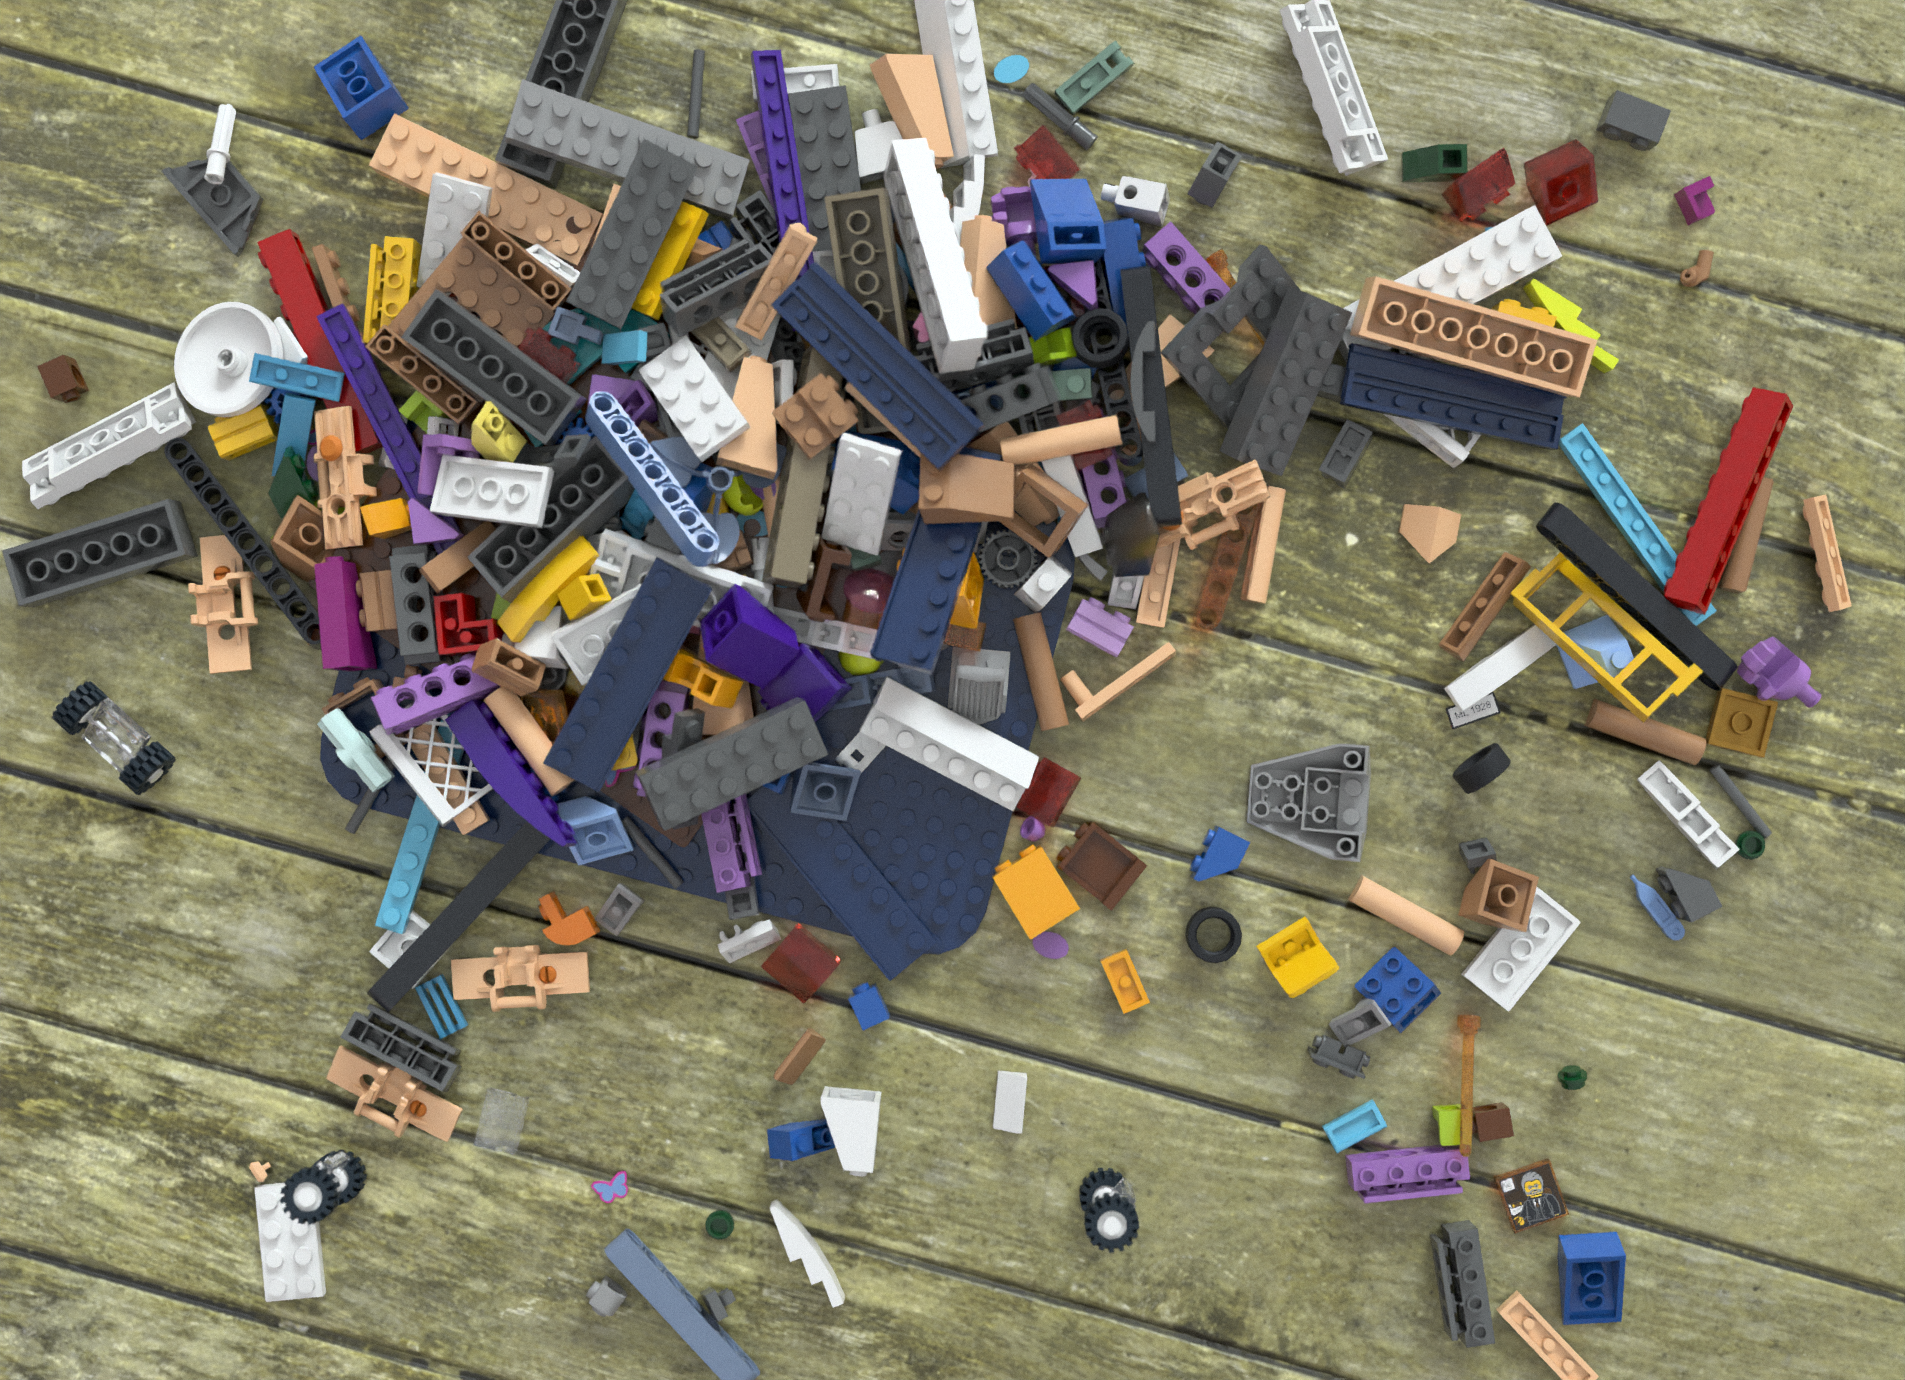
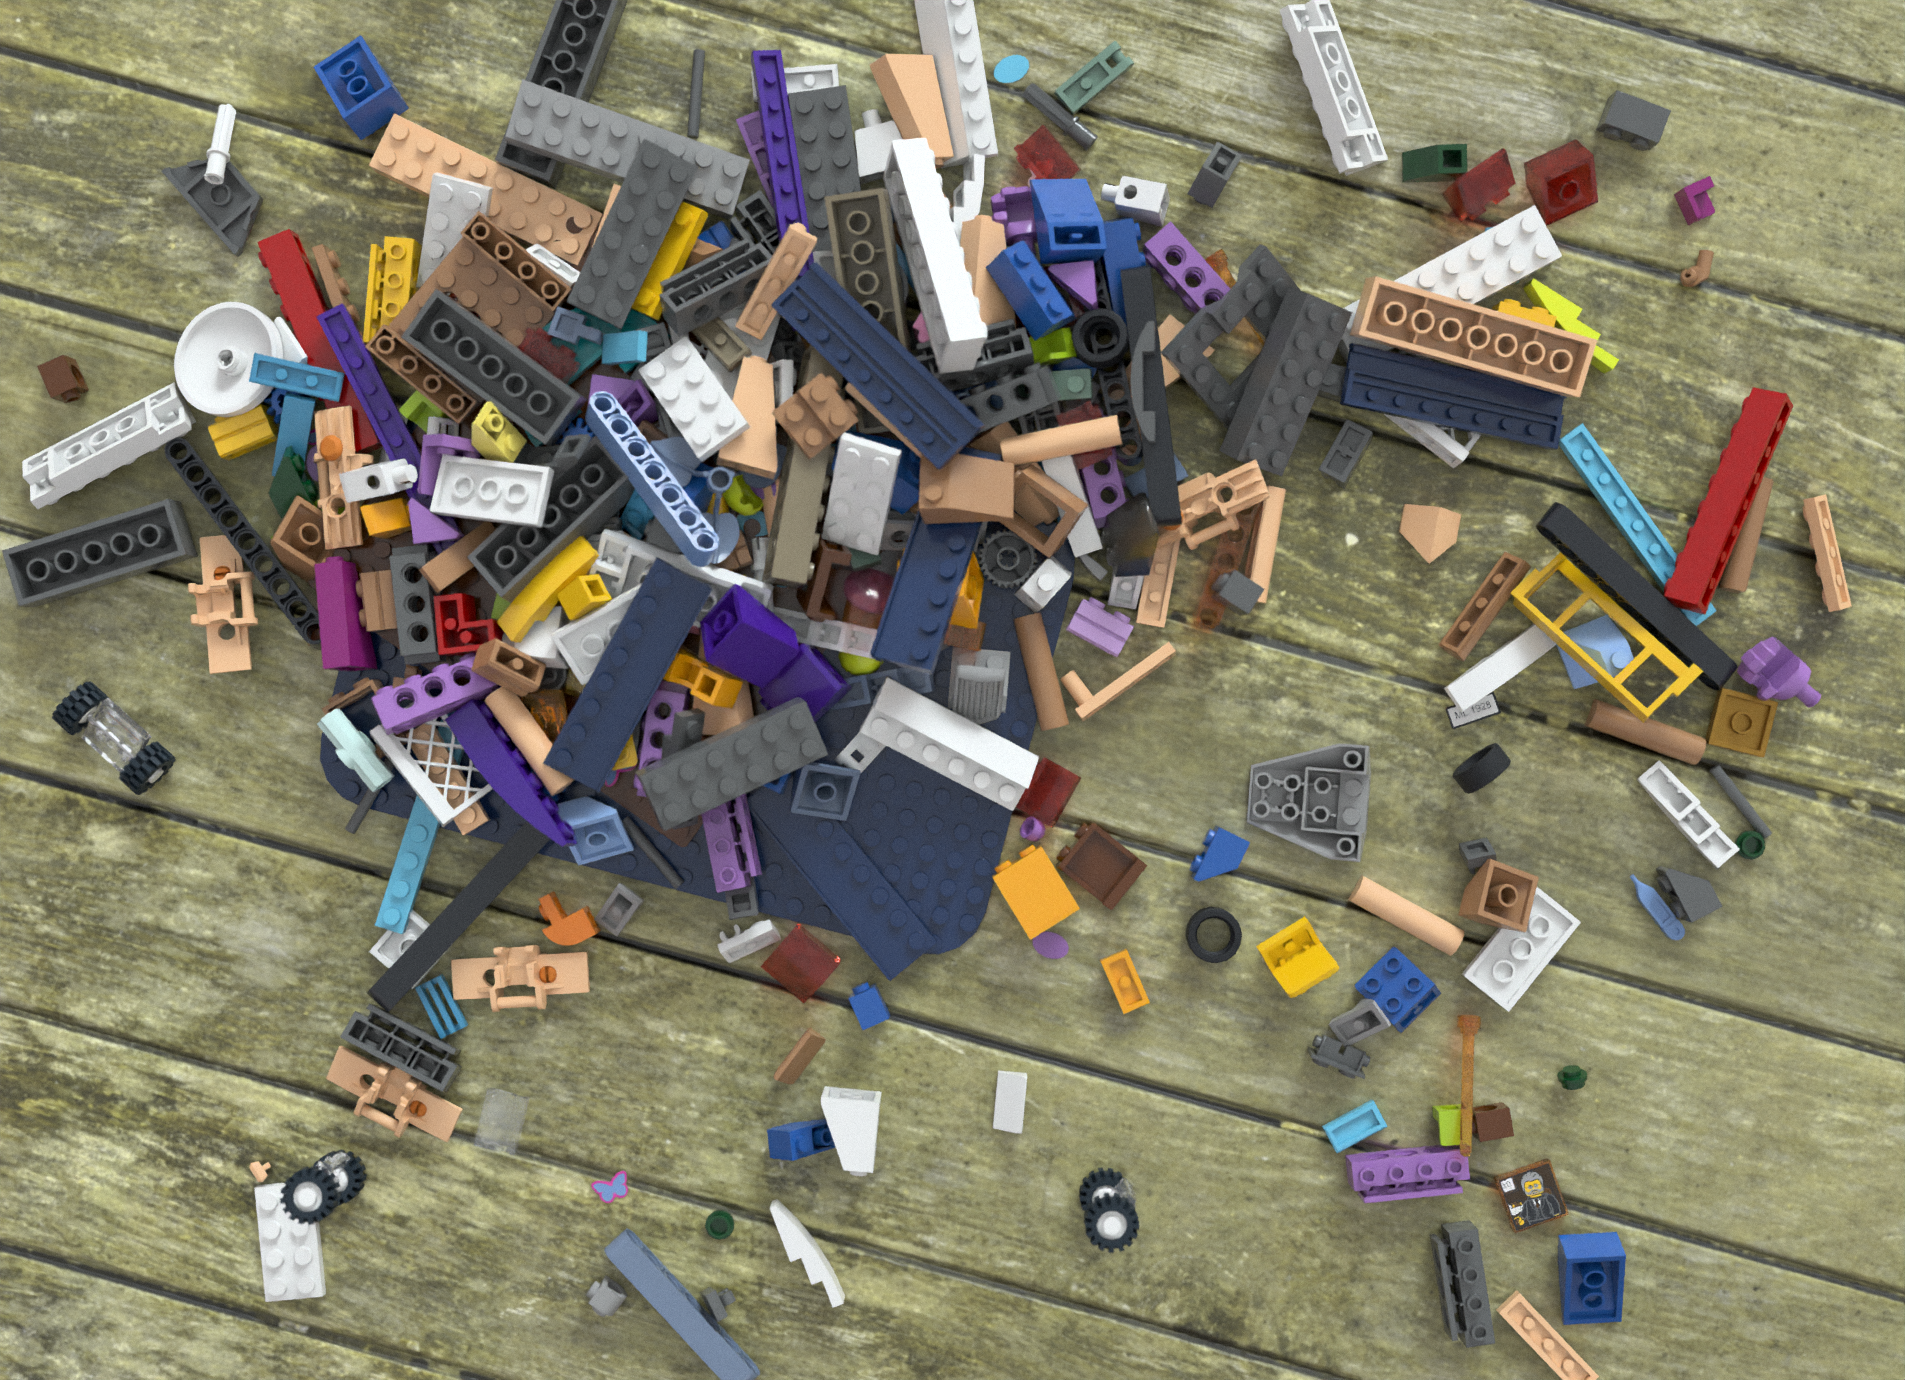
(389, 478): none -> white torso
(1236, 592): none -> dark grey brick

